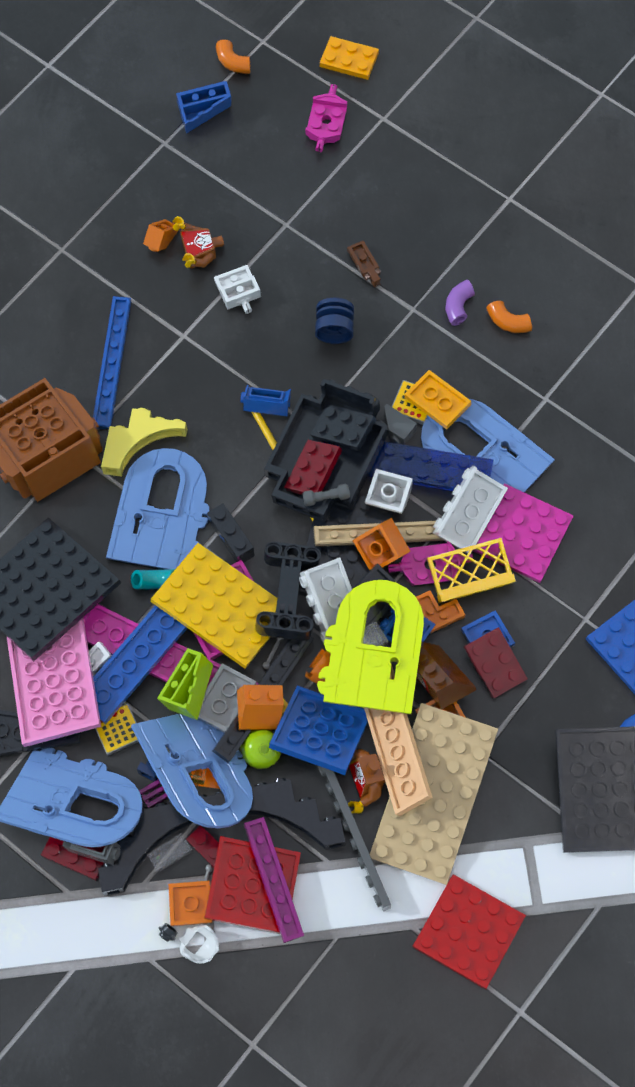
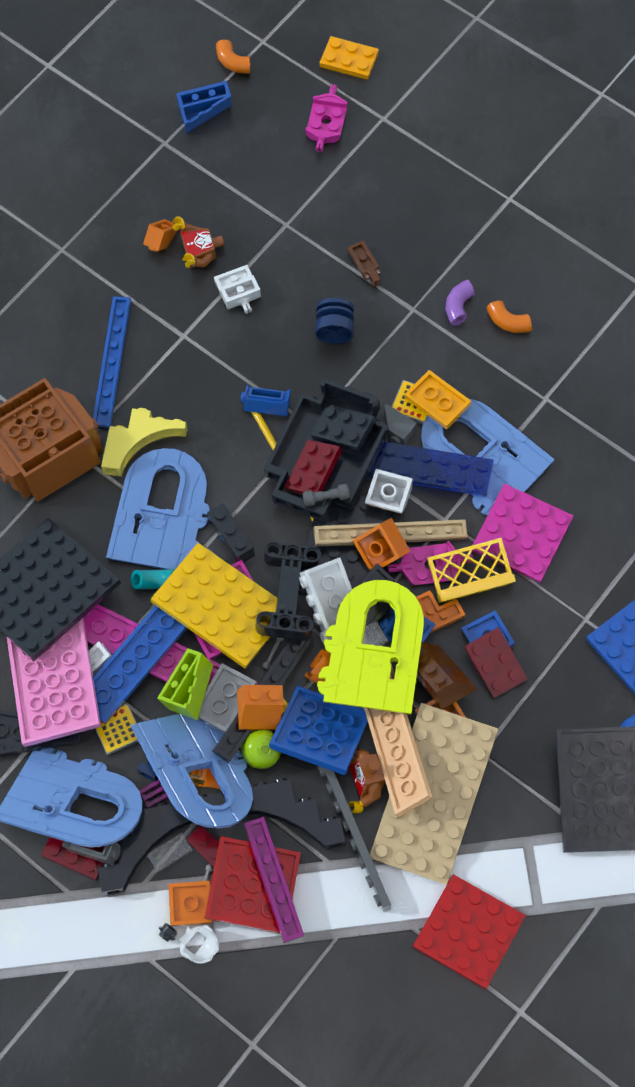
(469, 509): white bracket -> none

